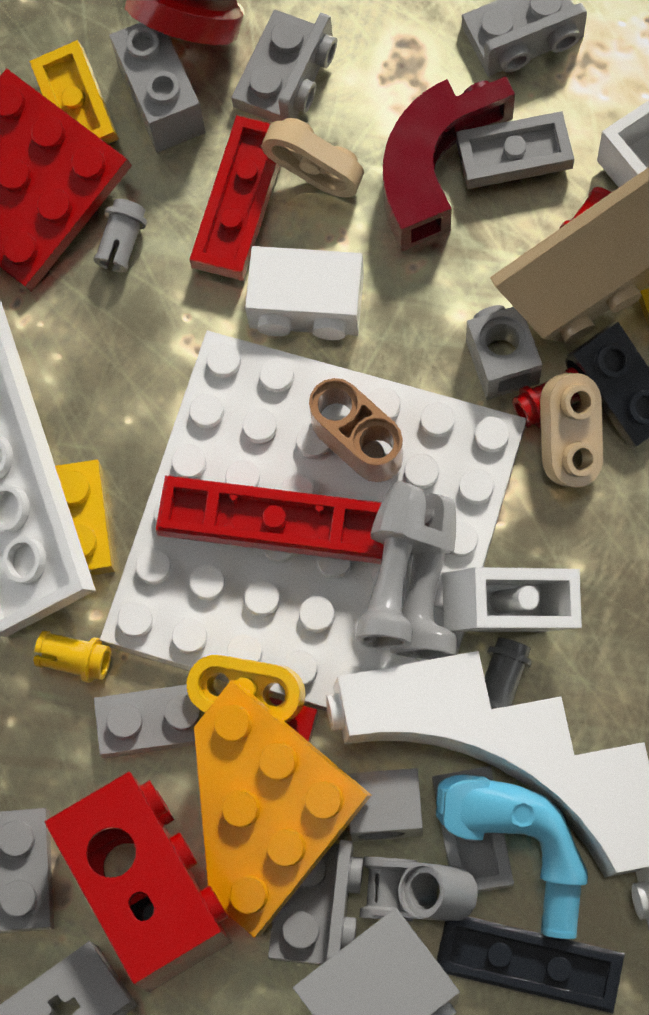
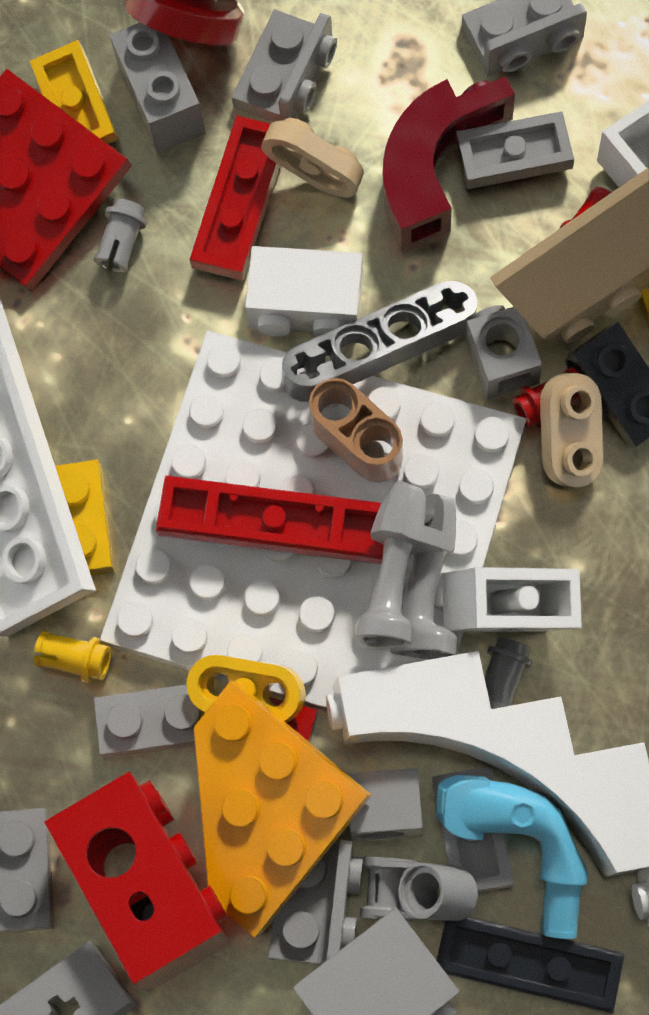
(375, 335): none -> dark grey beam

